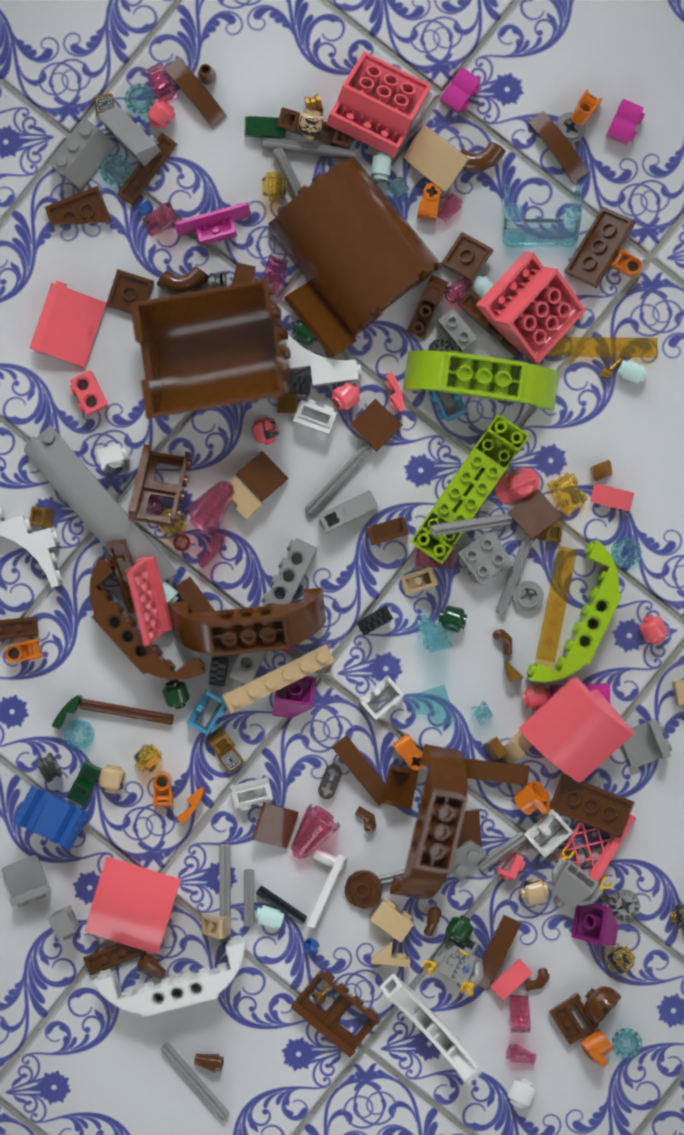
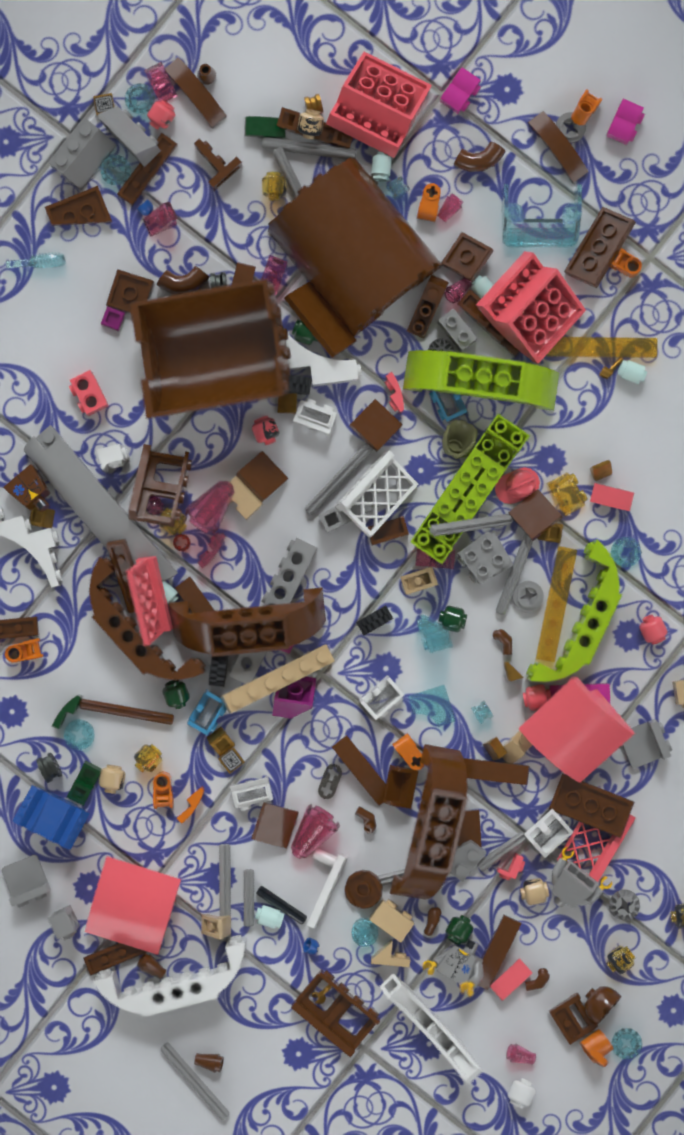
(29, 489): none -> reddish brown torso
(40, 261): none -> clear light blue piece
(67, 324): coral door -> none
(113, 318): none -> magenta tile
(214, 225): dark pink bracket -> none
(217, 163): none -> reddish brown bracket
(345, 396): coral head -> none
(362, 485): none -> white fence
(364, 932): none -> clear light blue wheel
(435, 158): tan slope -> none
(459, 439): none -> olive hair
(519, 1013): clear pink slope -> none
(533, 797): orange piece -> none
(595, 924): magenta slope -> none

